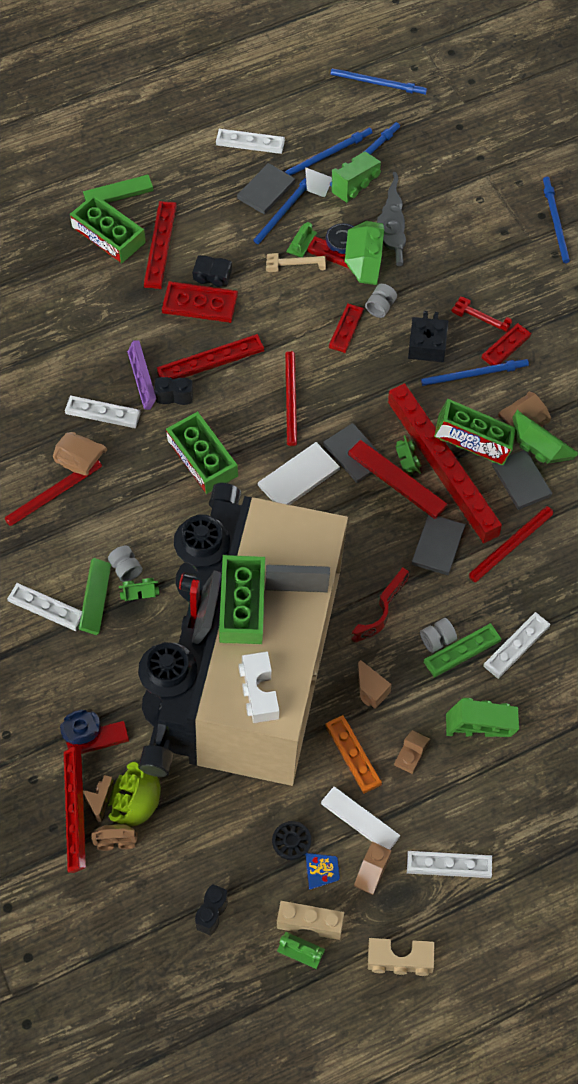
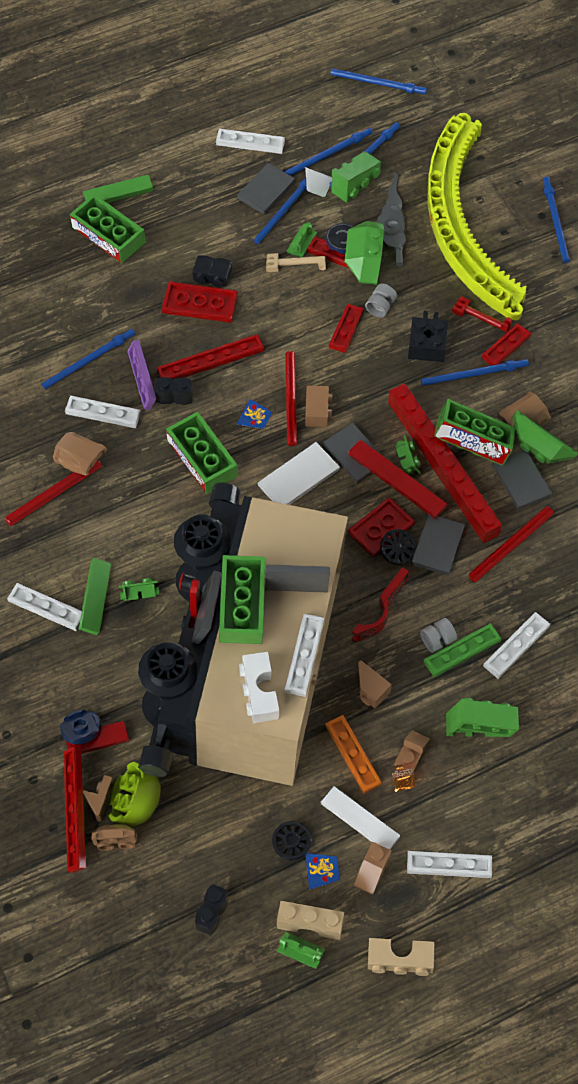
(117, 341): none -> blue bar
(125, 563): light grey wheel -> none
(160, 245): red tile -> none
(254, 415): none -> blue sticker
(304, 655): none -> white tile
(317, 406): none -> medium nougat brick
(377, 523): none -> red tile
(397, 547): none -> black wheel
(402, 778): none -> clear orange tile
(451, 227): none -> neon yellow gear

